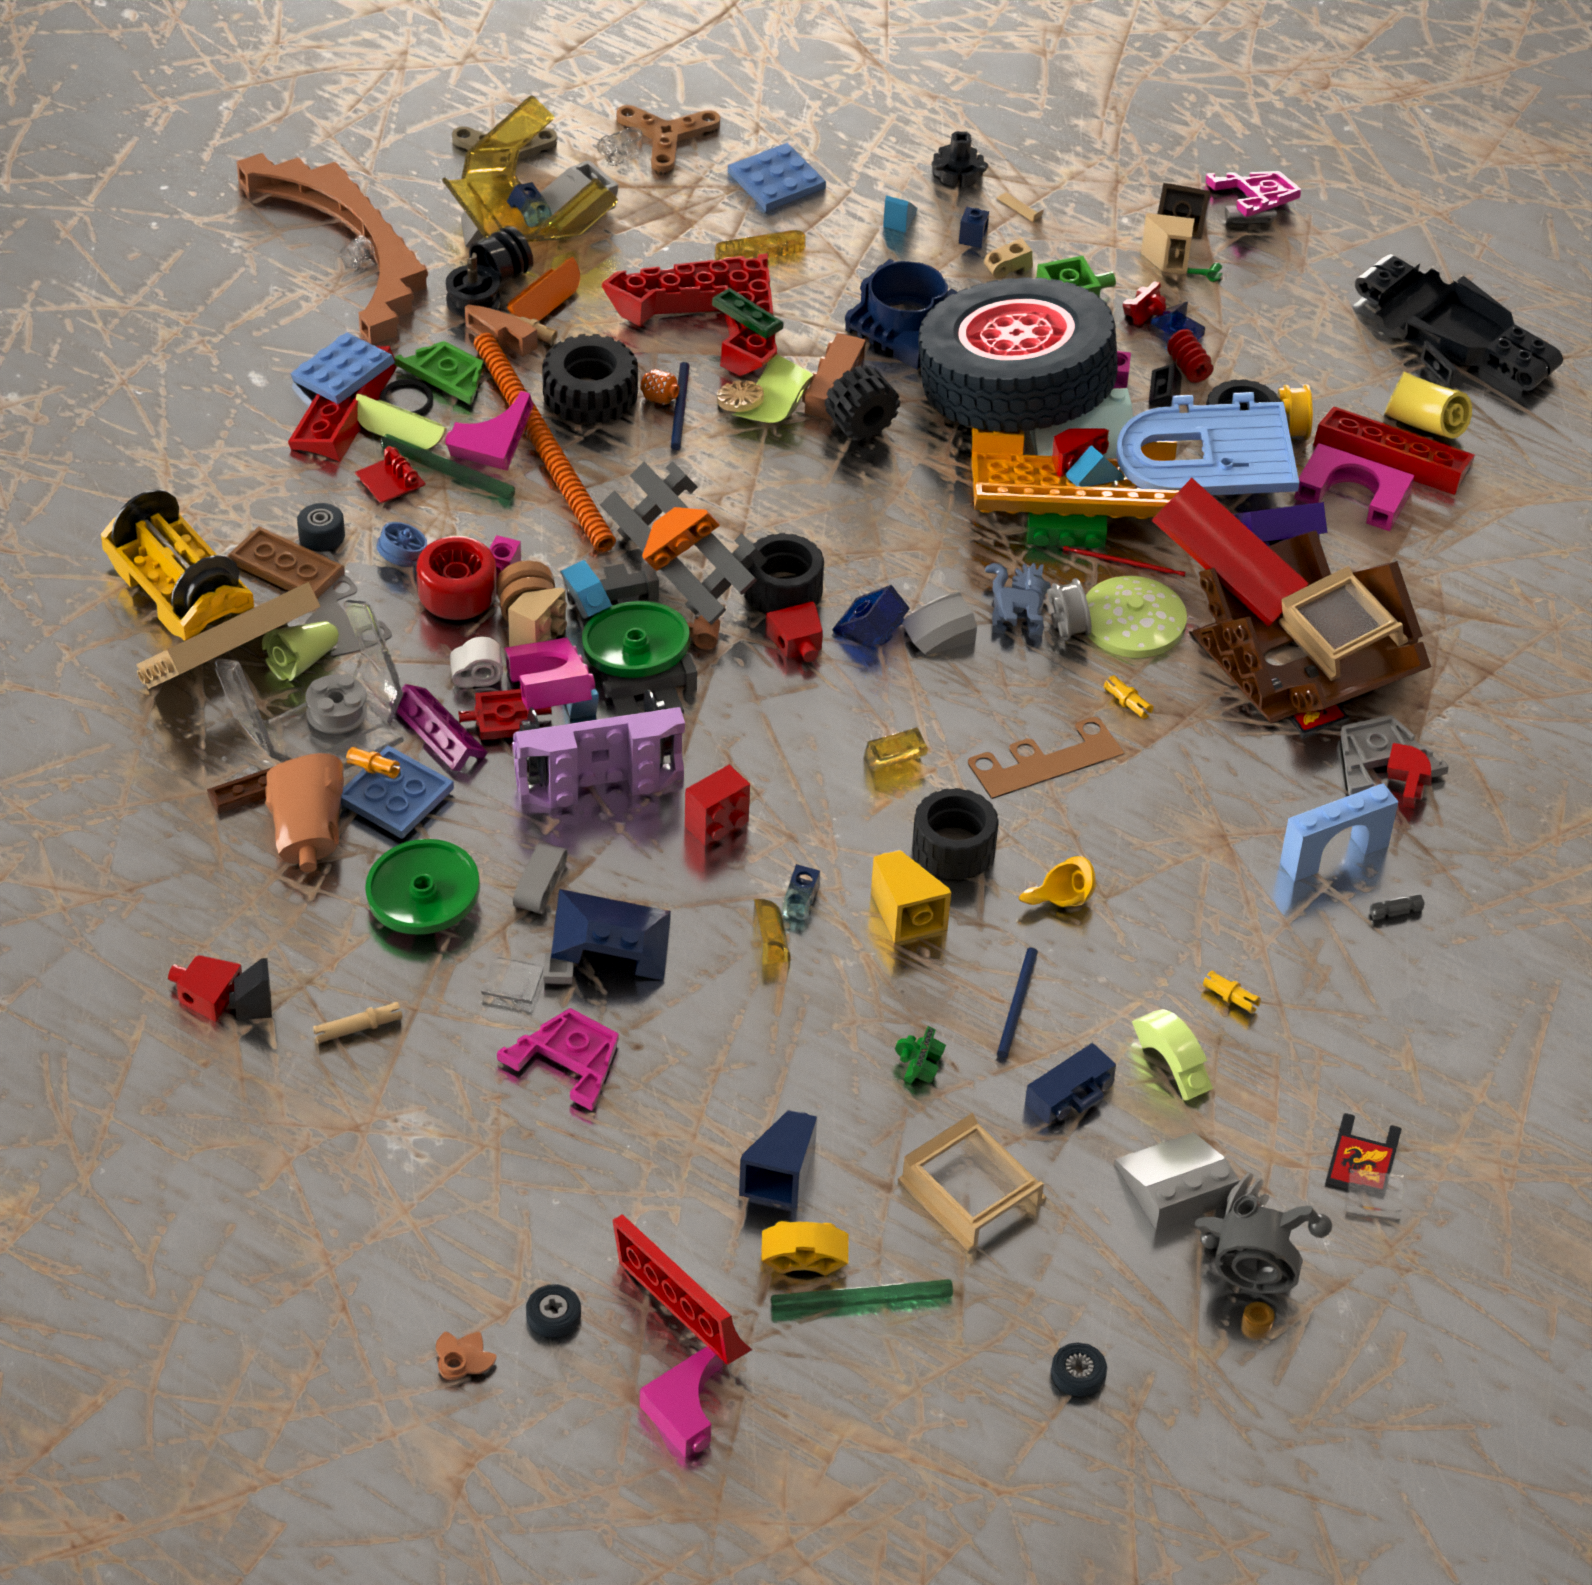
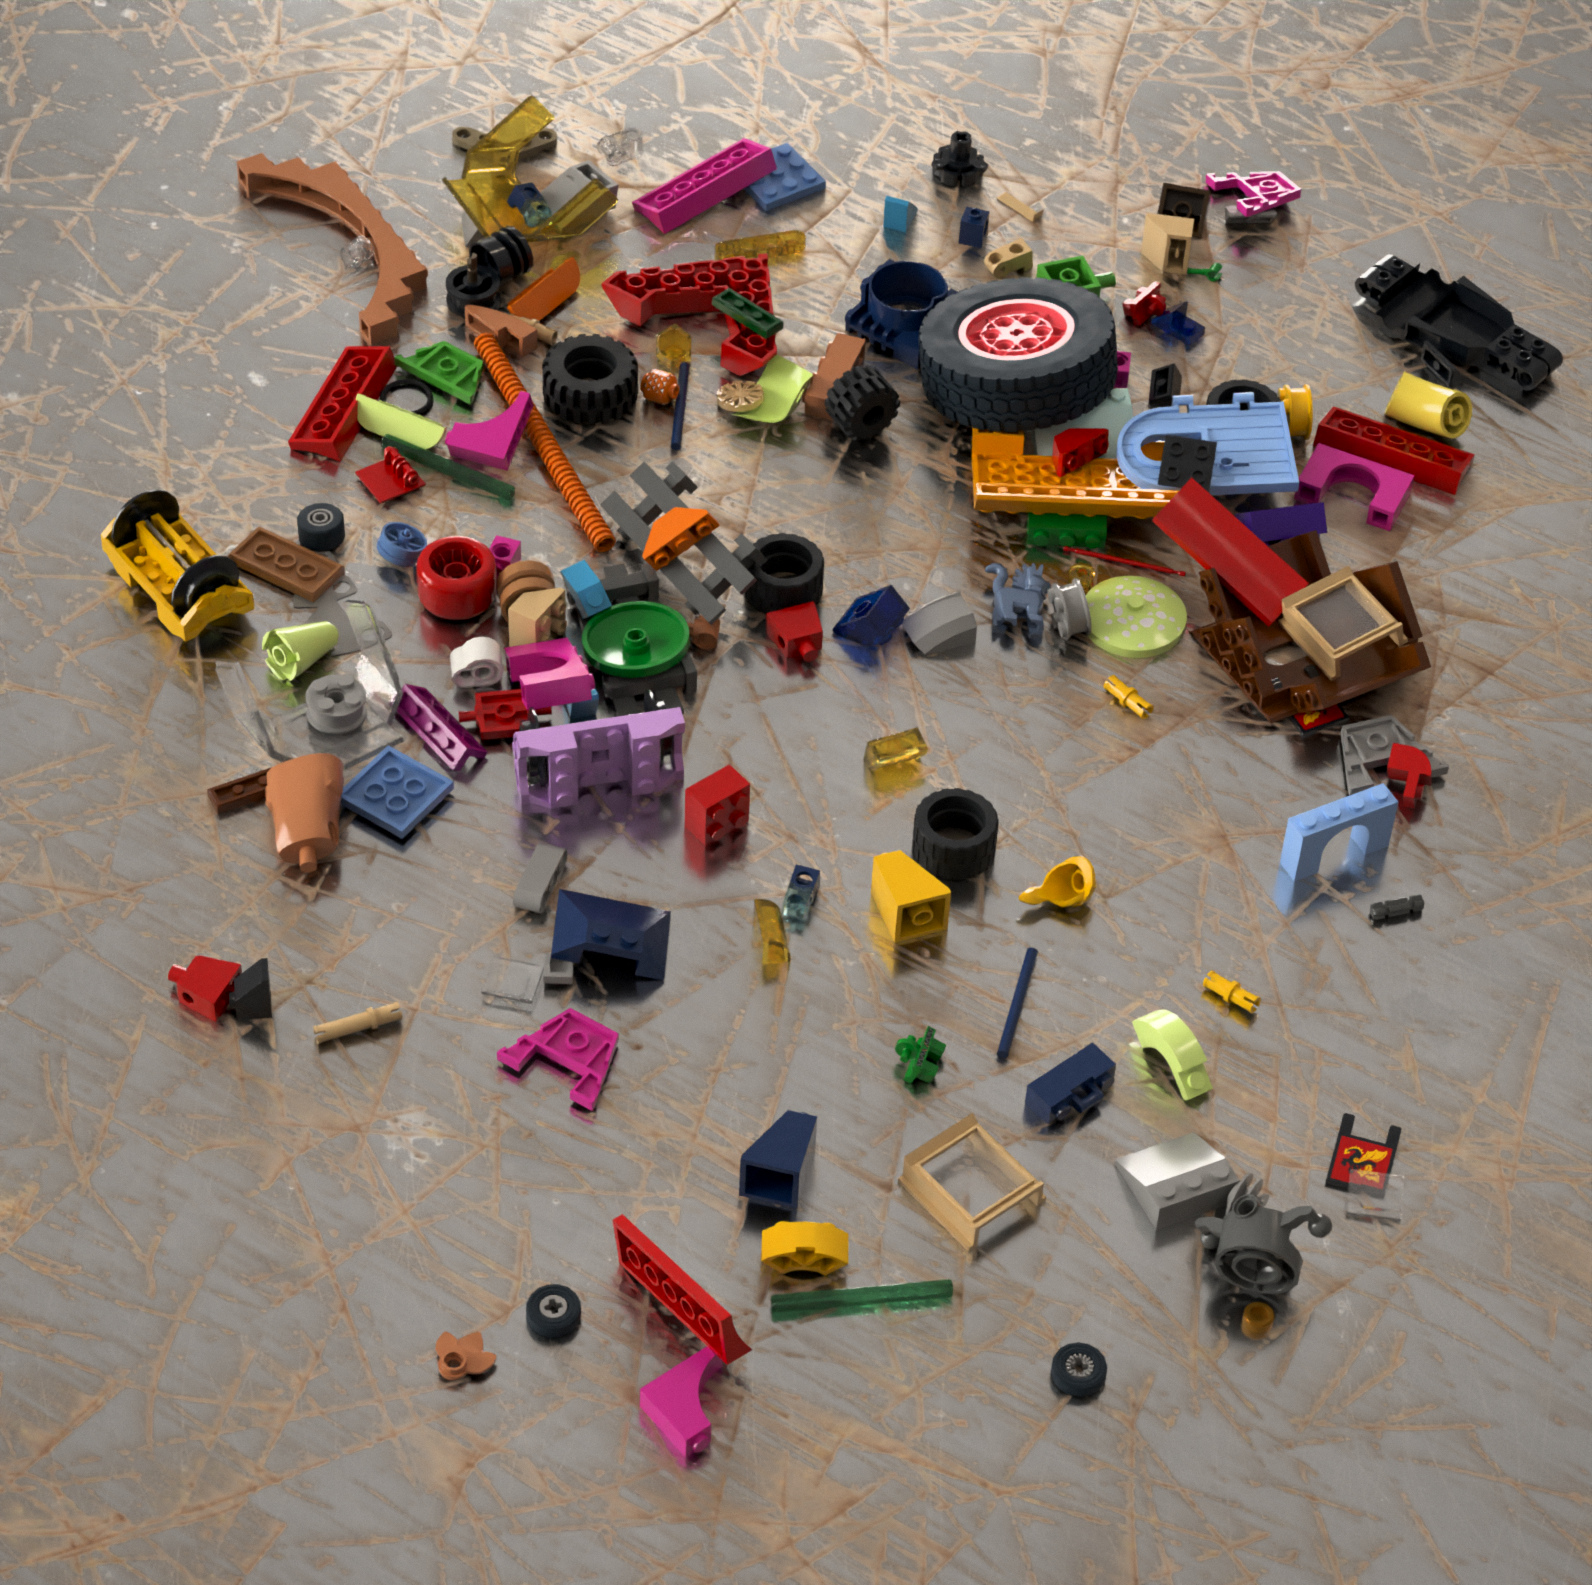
(227, 635): tan panel -> none
(342, 367): medium blue plate -> none
(373, 762): light orange pin -> none
(422, 886): green dish -> none
(667, 133): medium nougat piece -> none
(673, 346): none -> clear yellow panel
(706, 184): none -> dark pink arch
(1043, 767): medium nougat piece -> none
(1084, 573): none -> clear yellow wheel
(1093, 469): dark azure slope -> none
(1187, 459): none -> black hinge
(1190, 356): red piece -> none

